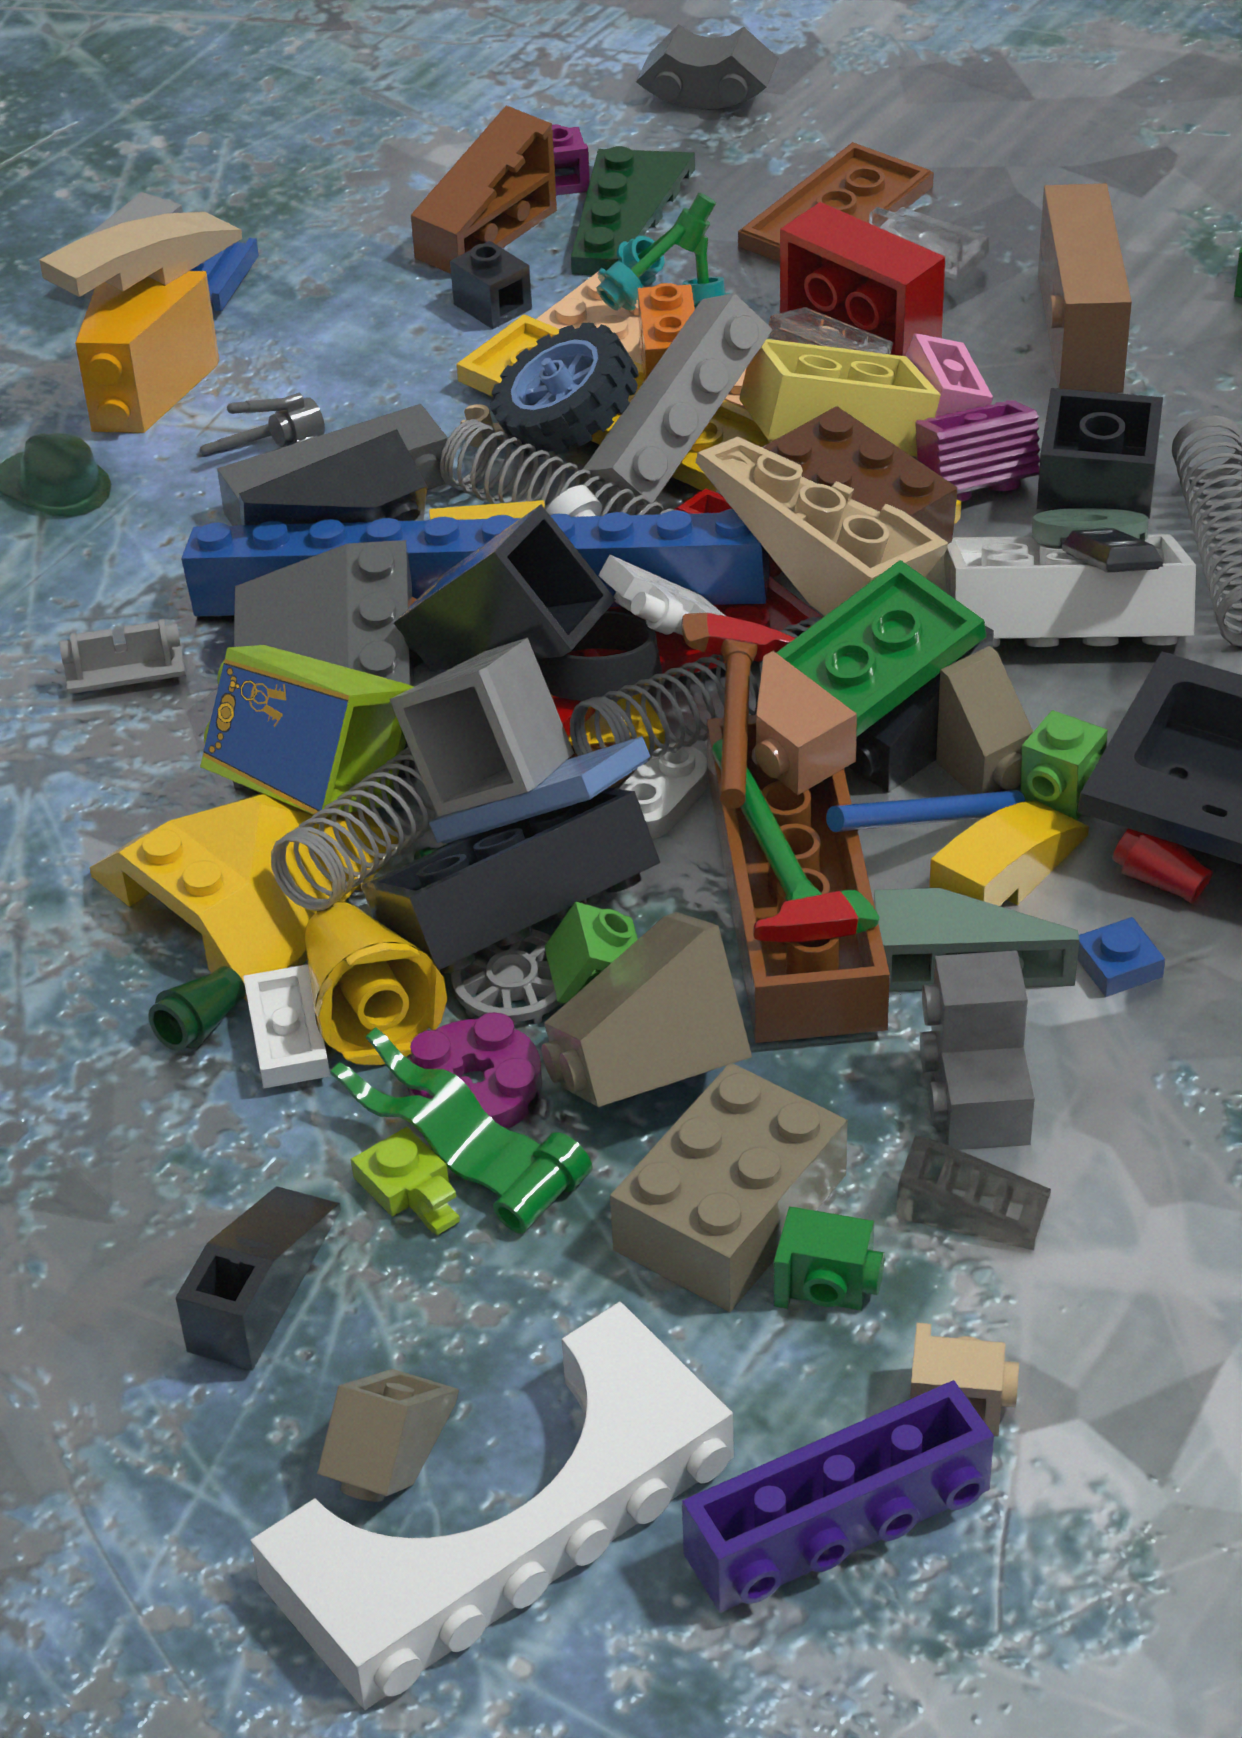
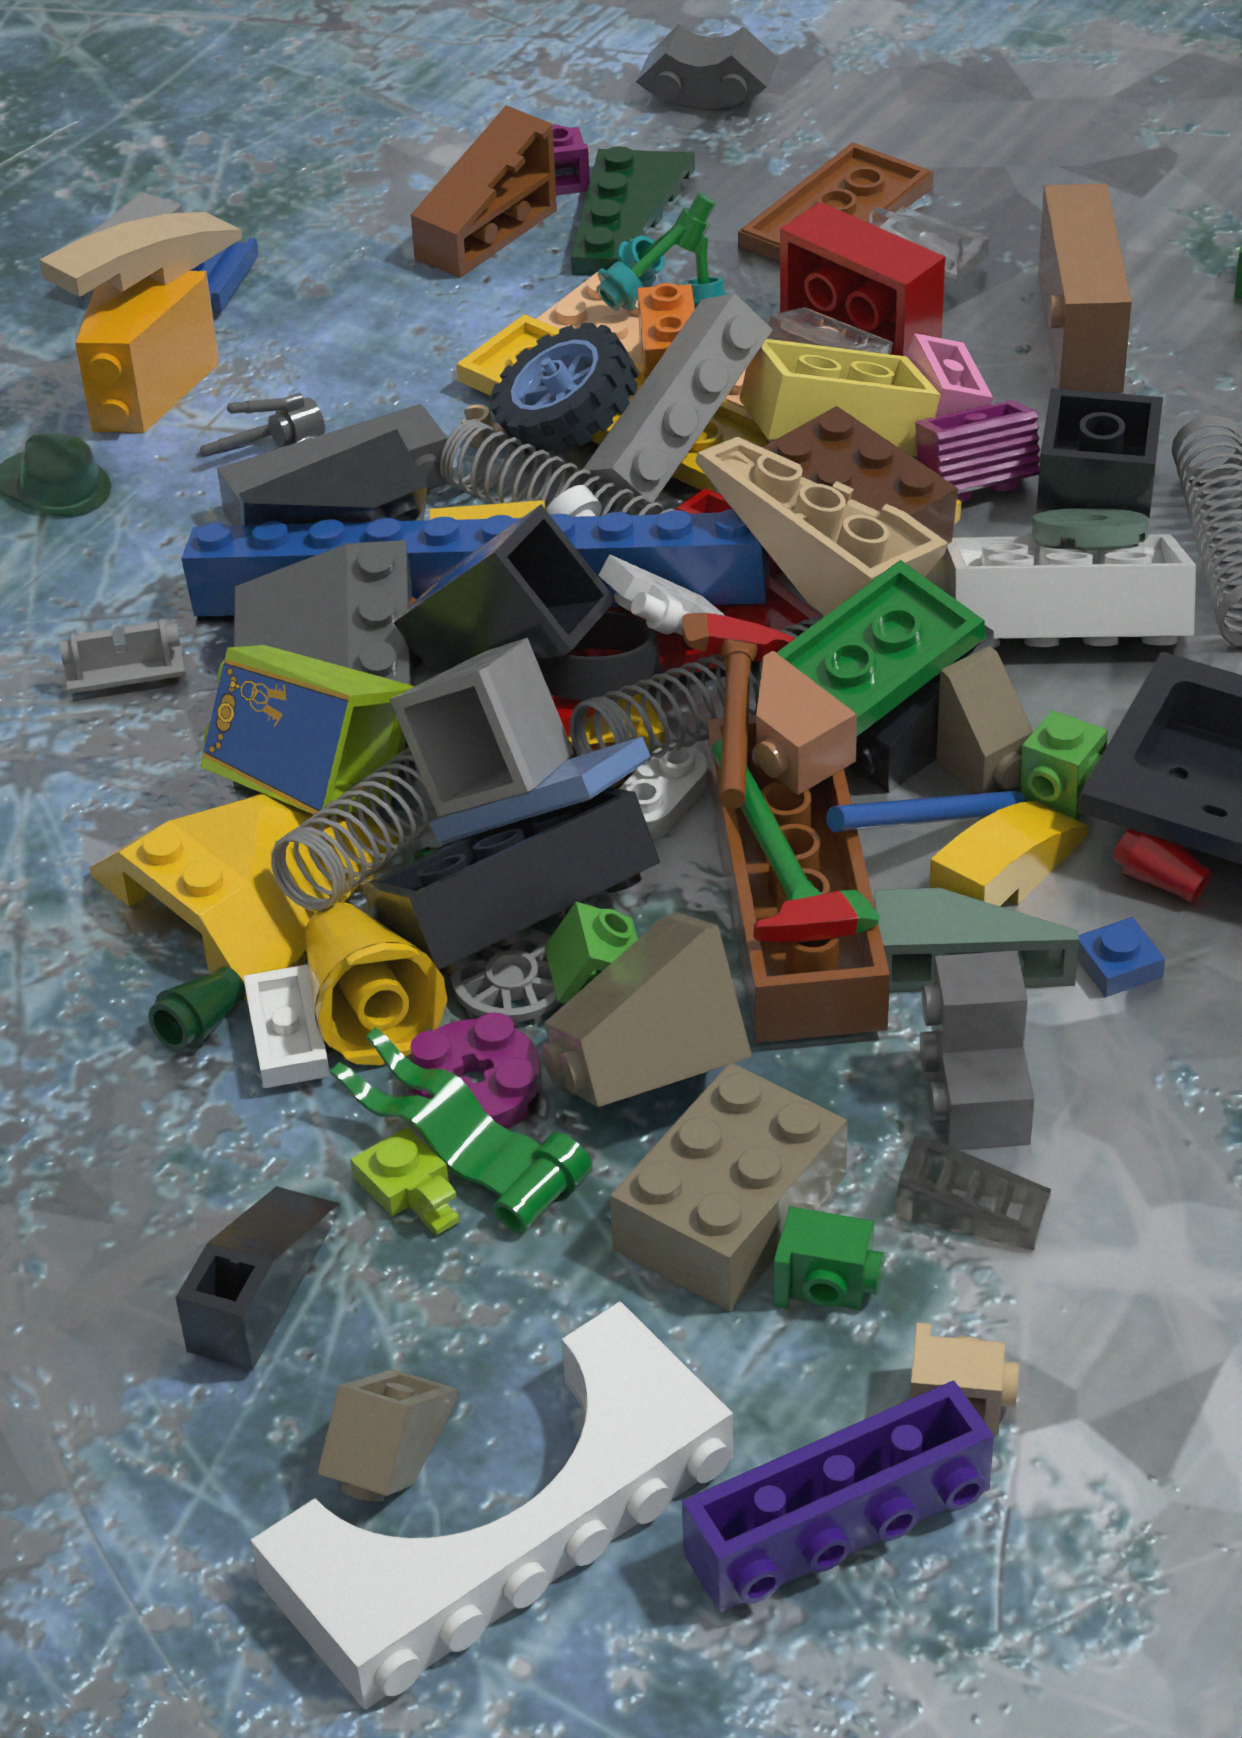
(491, 284): black brick -> none
(1112, 550): black tile -> none

